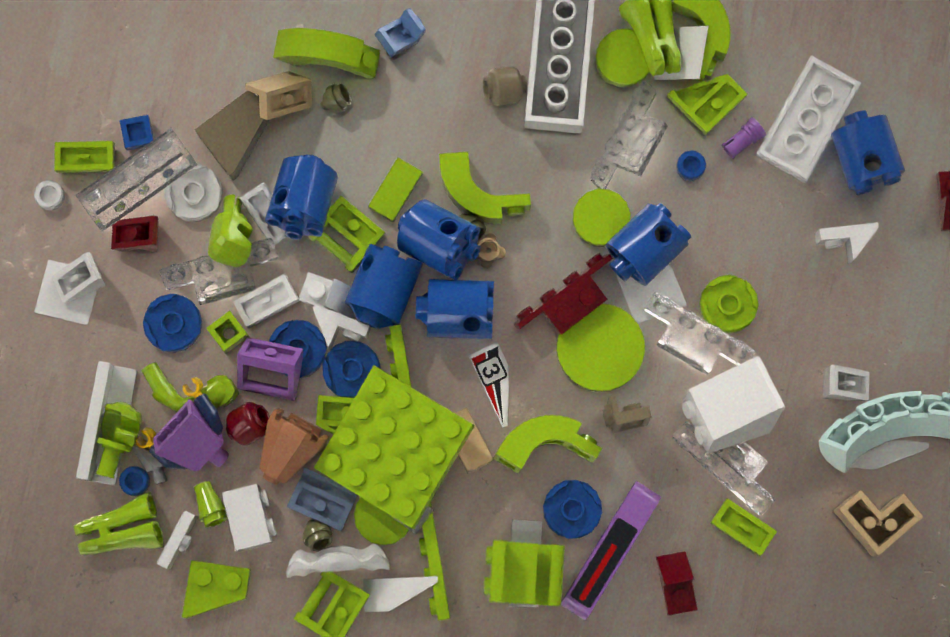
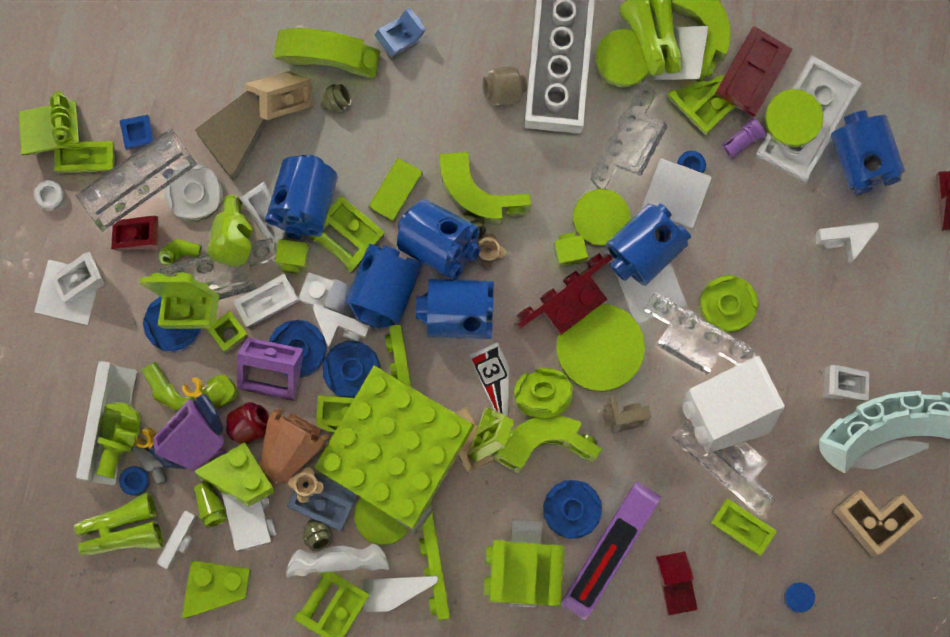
(49, 126): none -> lime hinge
(178, 248): none -> lime arm
(184, 301): none -> lime bracket
(237, 475): none -> lime wing
(292, 256): none -> lime plate
(297, 484): none -> tan plate
(491, 434): none -> lime wing
(543, 393): none -> lime tile
(570, 250): none -> lime plate
(678, 190): none -> white sticker
(753, 71): none -> dark red piece
(794, 118): none -> lime tile
(799, 597): none -> blue tile

